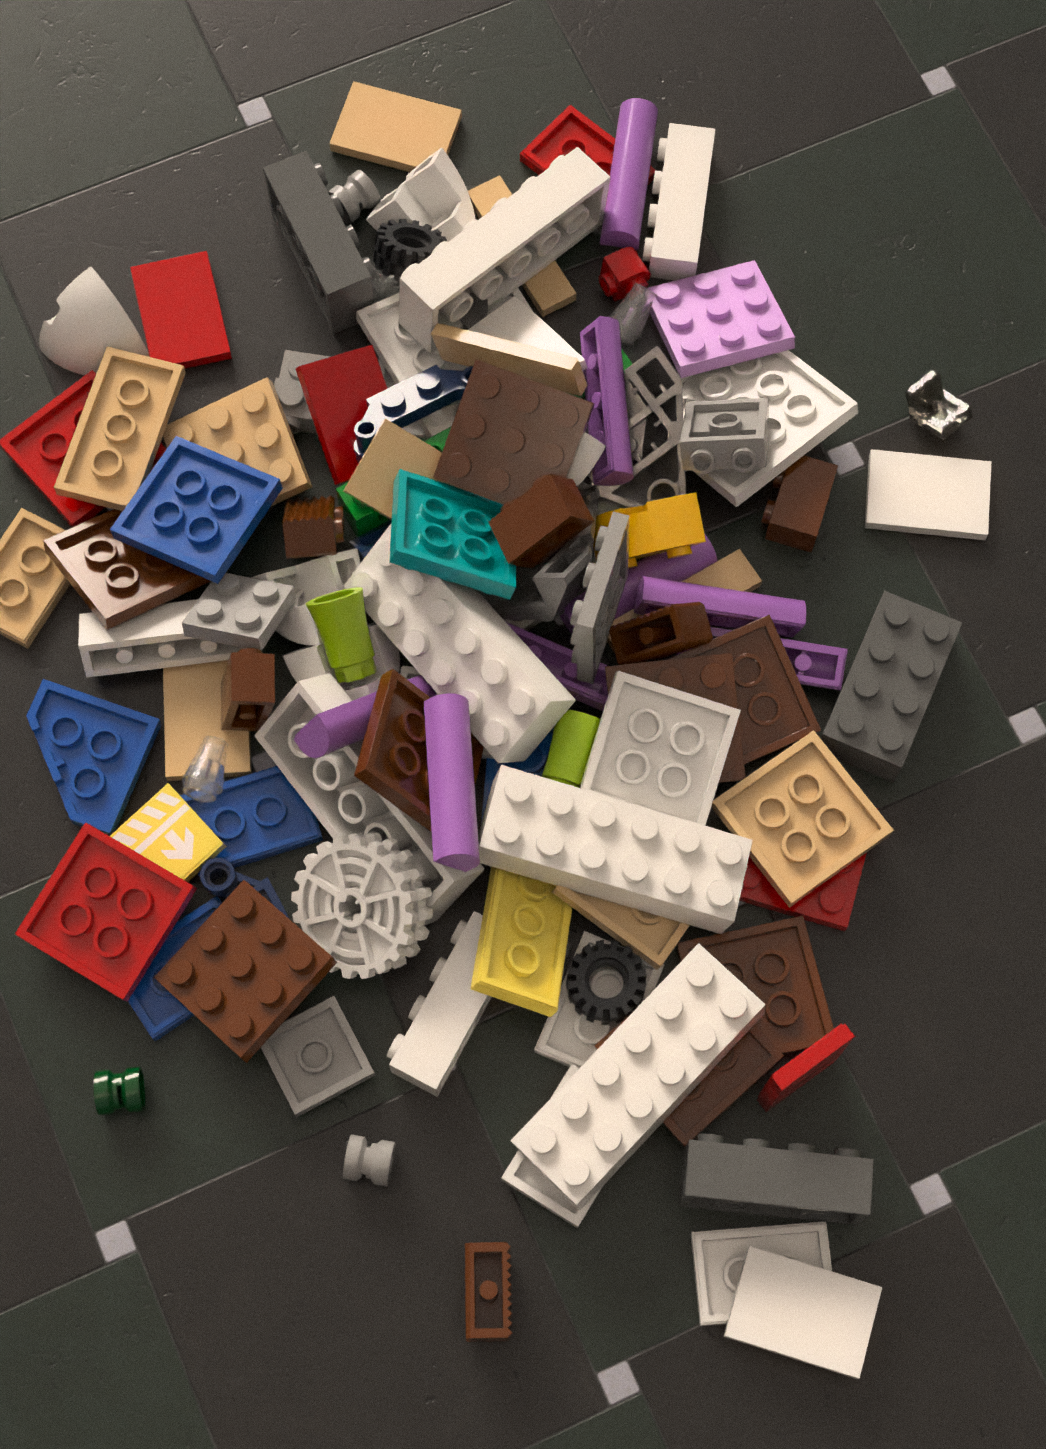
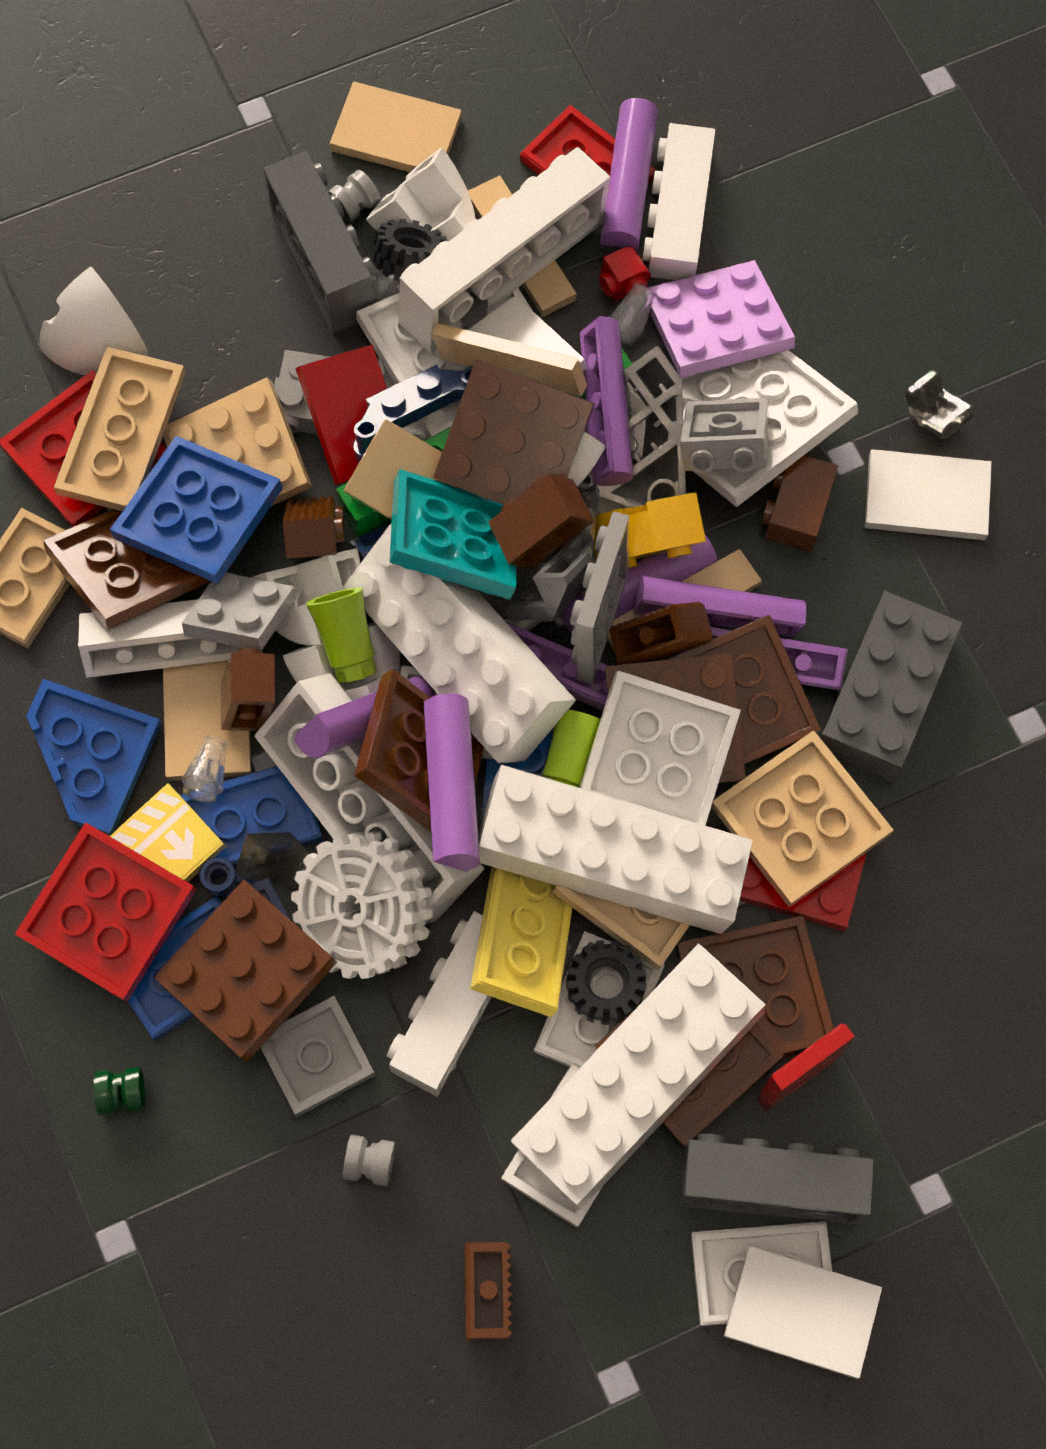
(181, 310): red tile -> none
(272, 857): none -> clear smoke bracket

